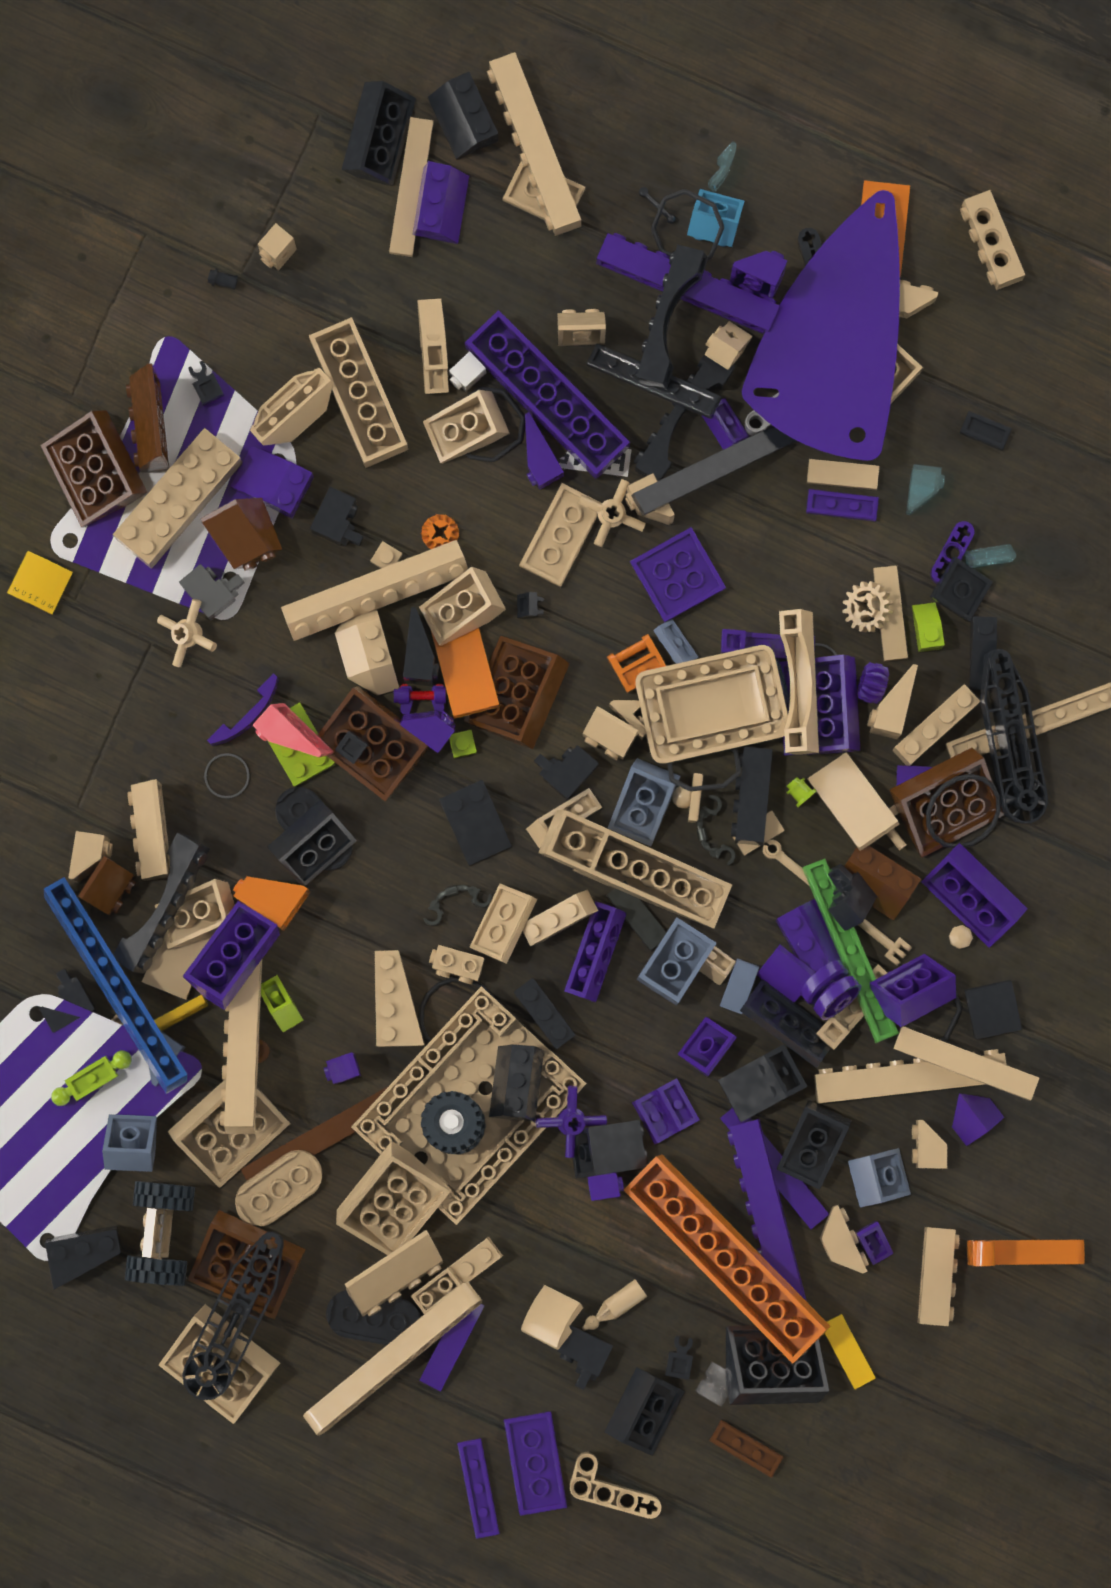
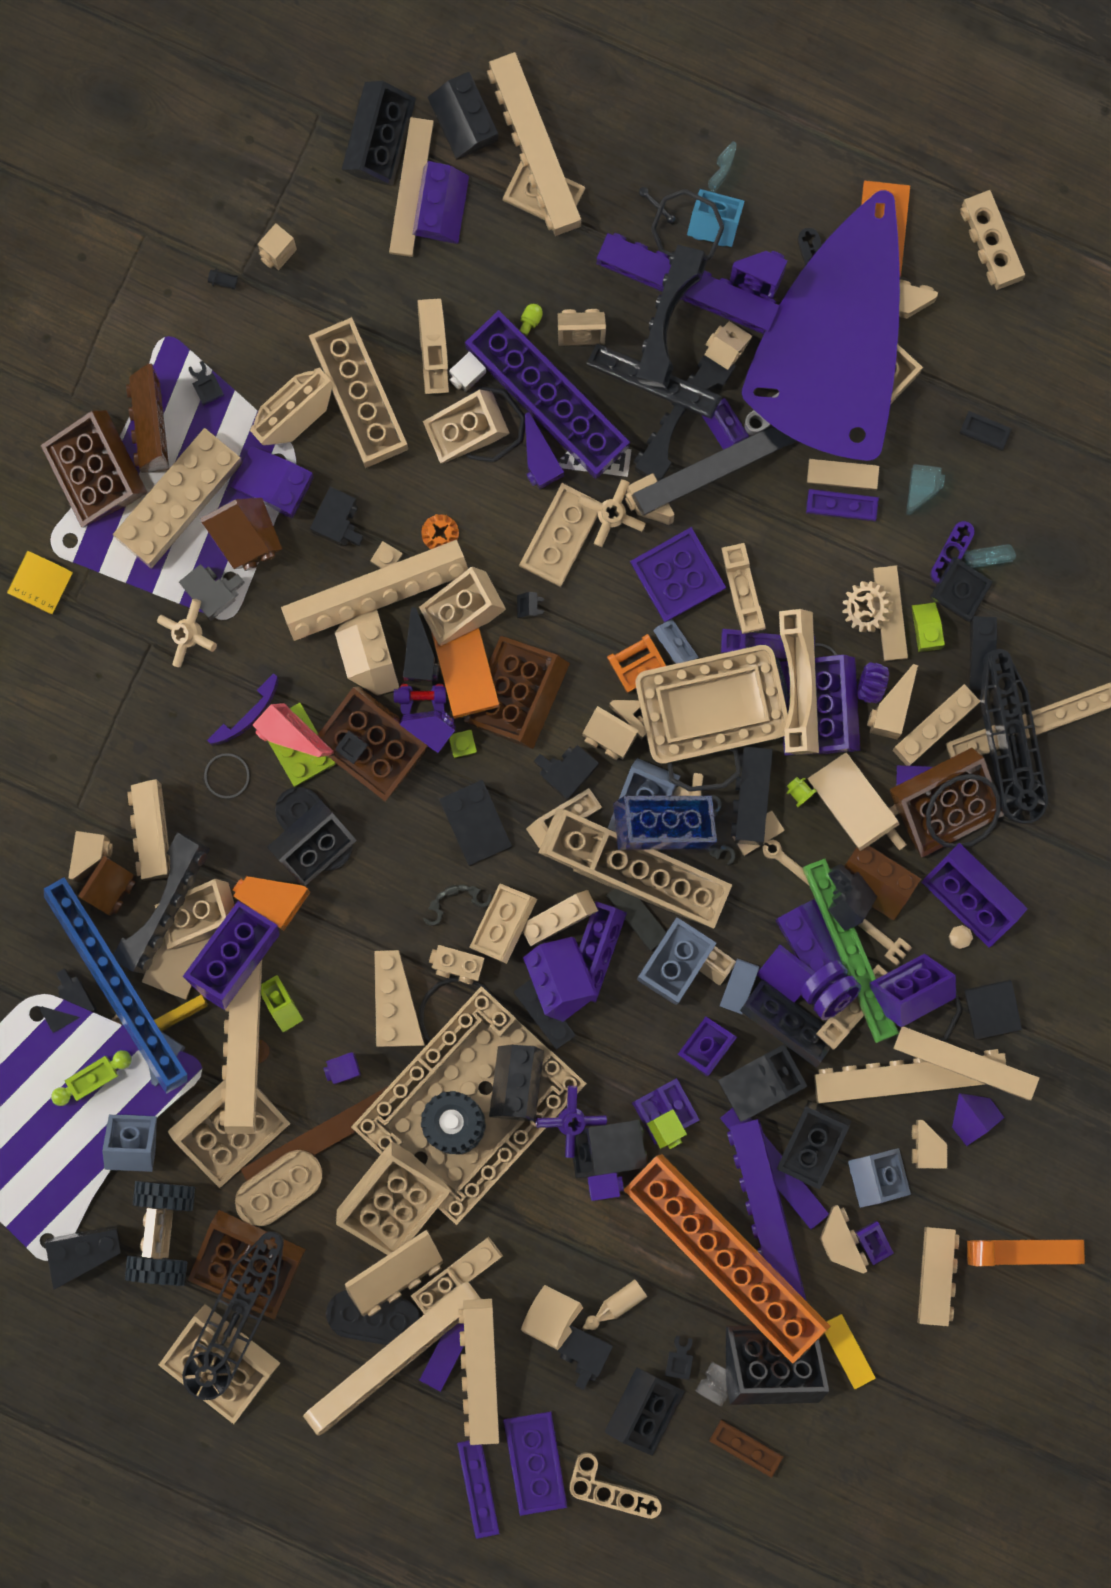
(480, 1370): none -> tan brick
(530, 318): none -> lime cylinder
(560, 978): none -> dark purple slope
(664, 822): none -> clear blue brick
(667, 1130): none -> lime brick
(742, 588): none -> tan slope

